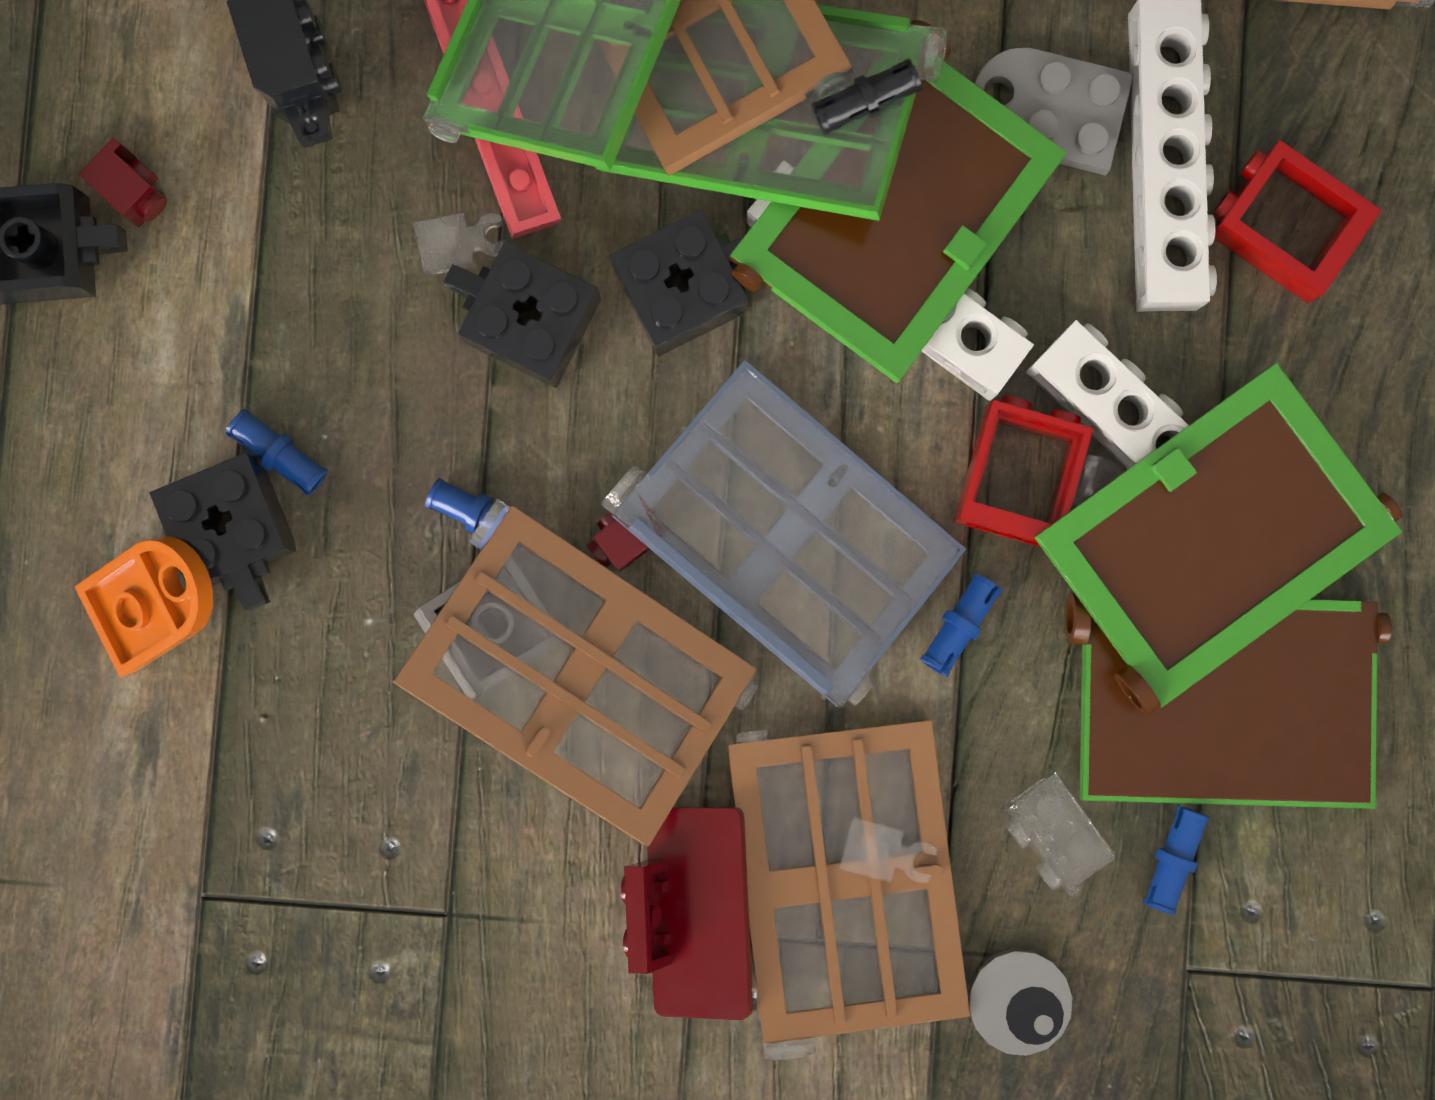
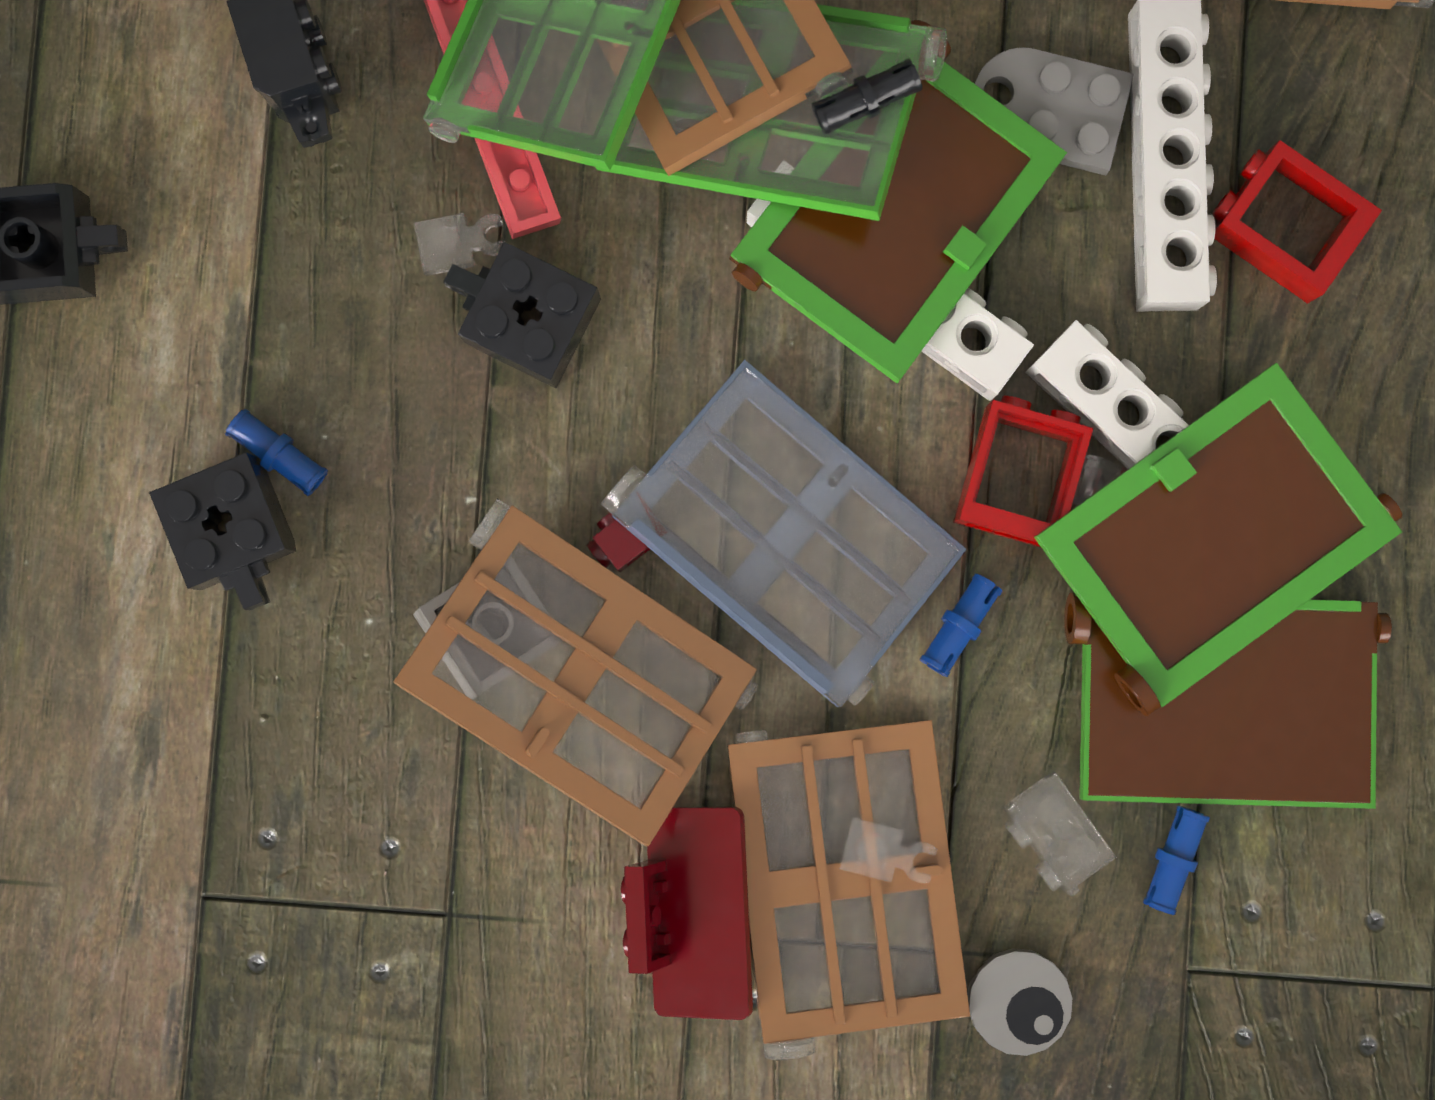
(124, 183): dark red brick -> none
(142, 605): orange plate -> none
(458, 504): blue pin -> none
(692, 252): black hinge -> none

